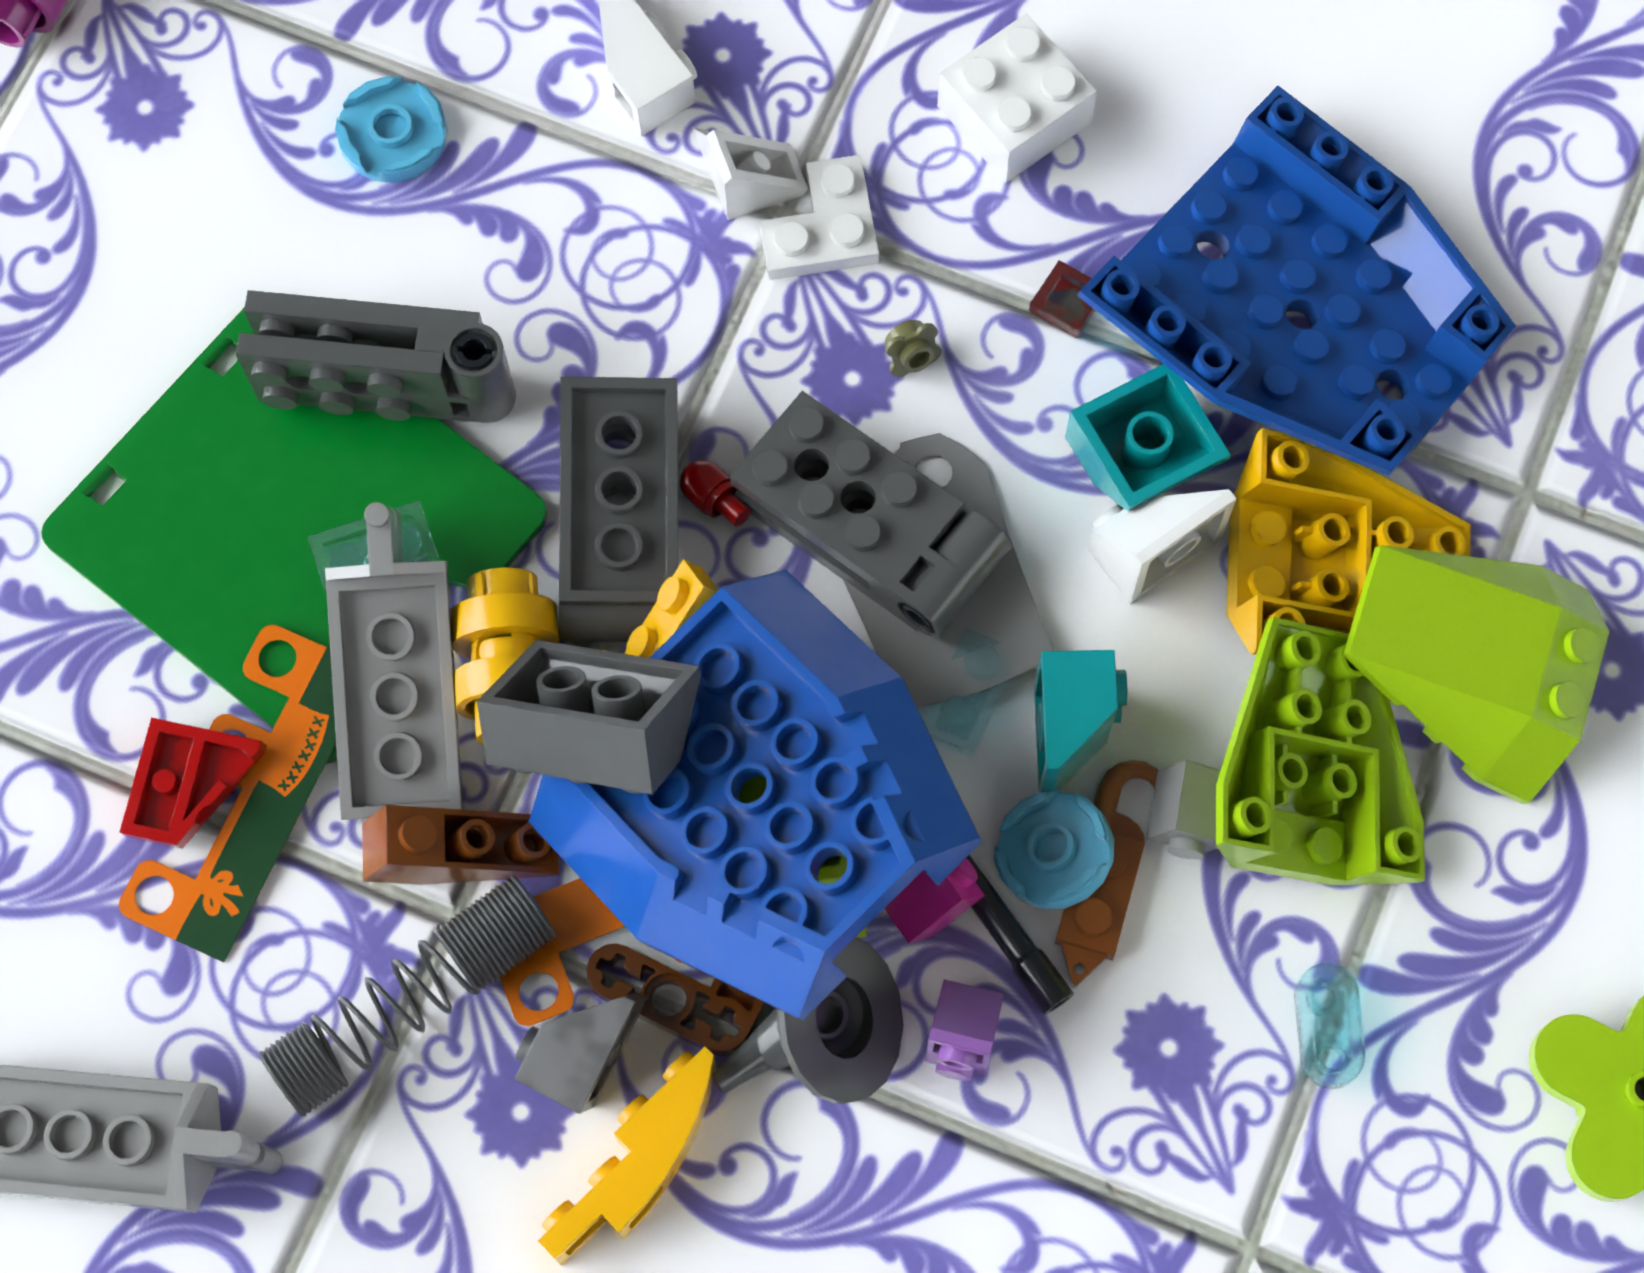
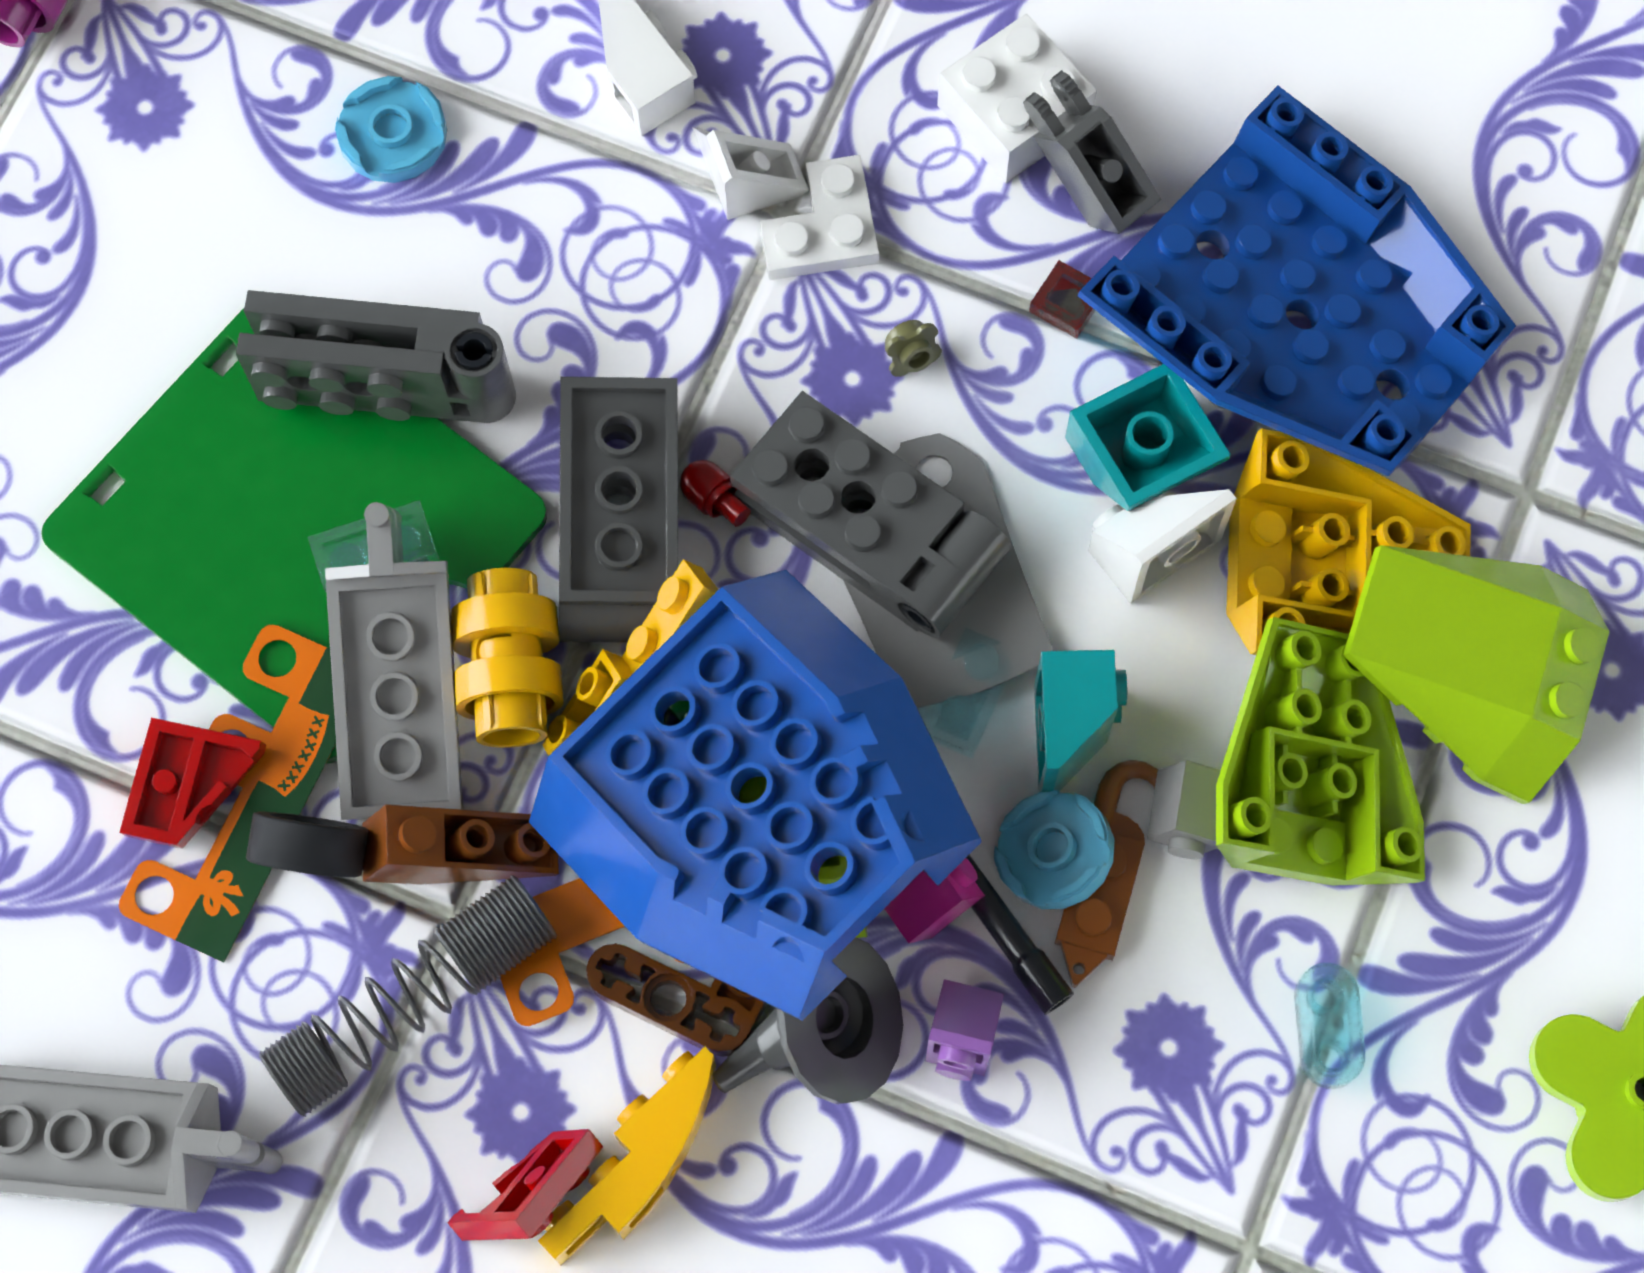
(307, 844): none -> black tyre
(532, 1189): none -> red wing
(576, 1052): flat silver slope -> none
(589, 716): dark grey slope -> none
(1091, 158): none -> dark grey hinge

